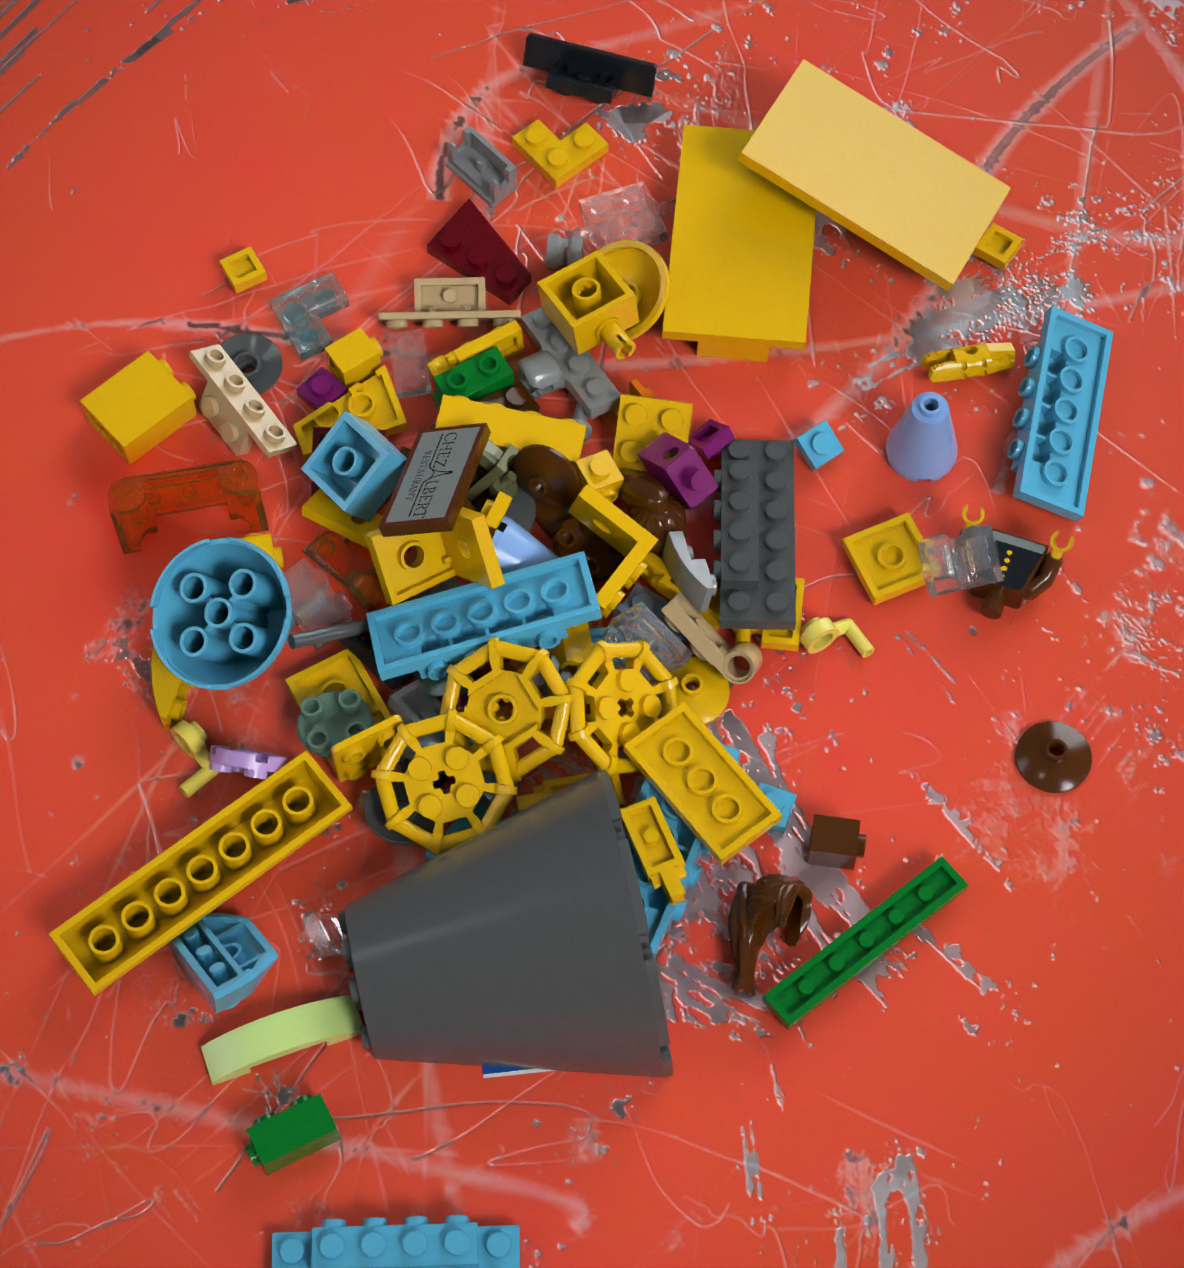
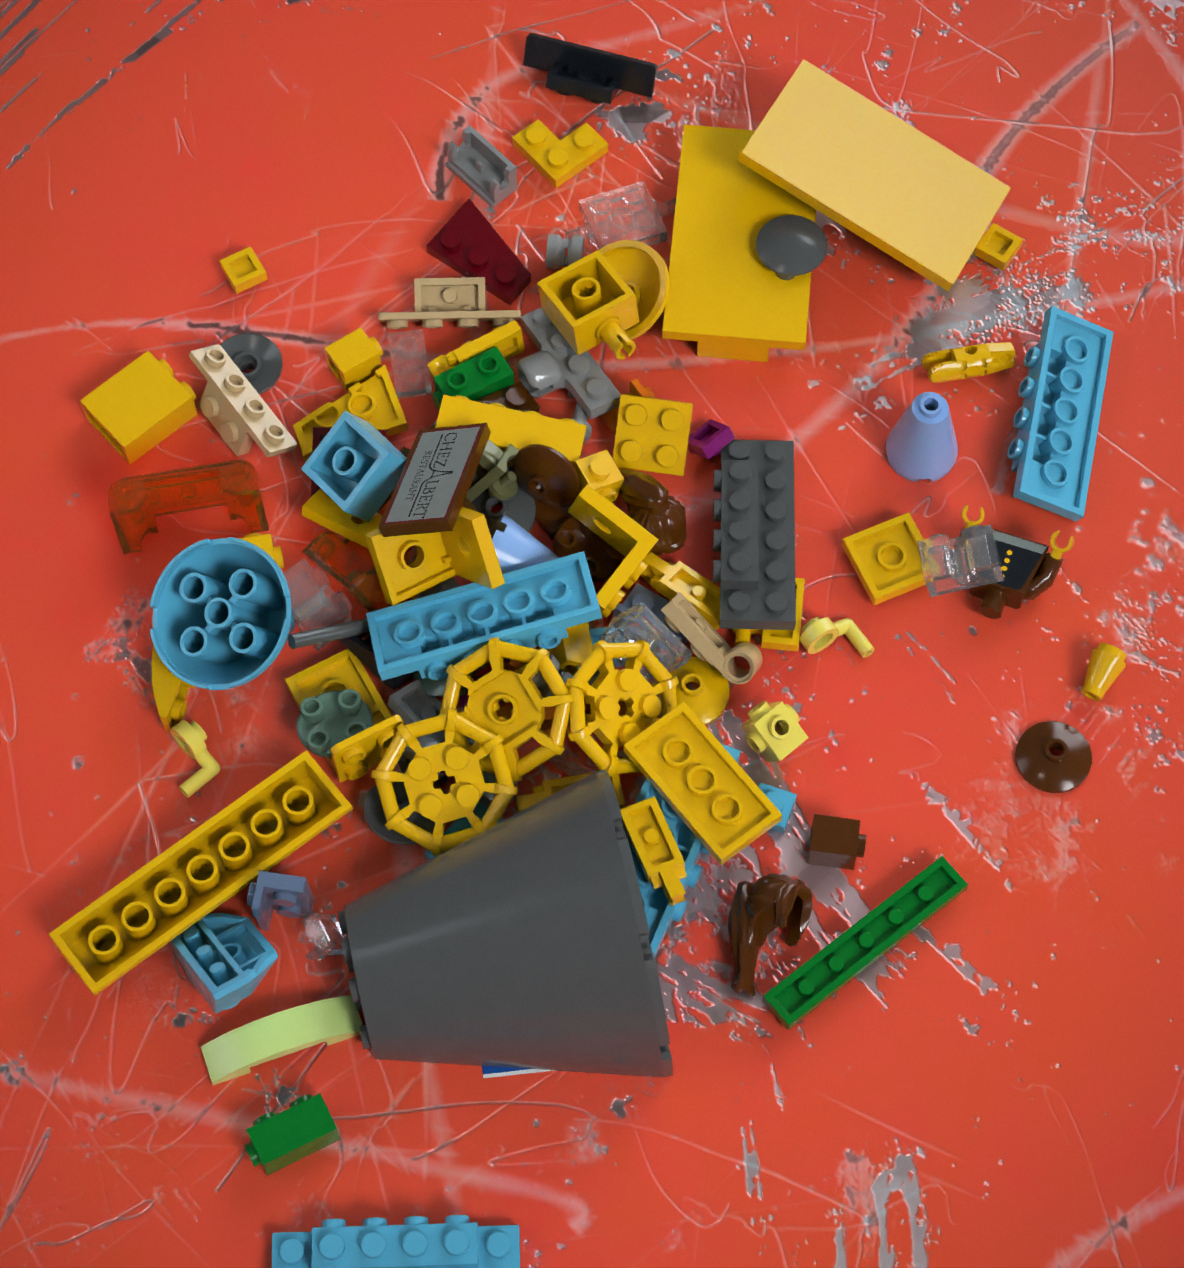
(246, 761): lavender plate -> none
(279, 892): none -> sand blue bracket
(301, 312): clear light blue plate -> none
(320, 389): magenta plate -> none
(495, 511): yellow plate -> none
(682, 474): magenta torso -> none
(687, 573): light grey slope -> none
(773, 730): none -> light yellow brick
(791, 246): none -> dark grey dish
(818, 445): medium azure plate -> none
(1102, 670): none -> yellow cone

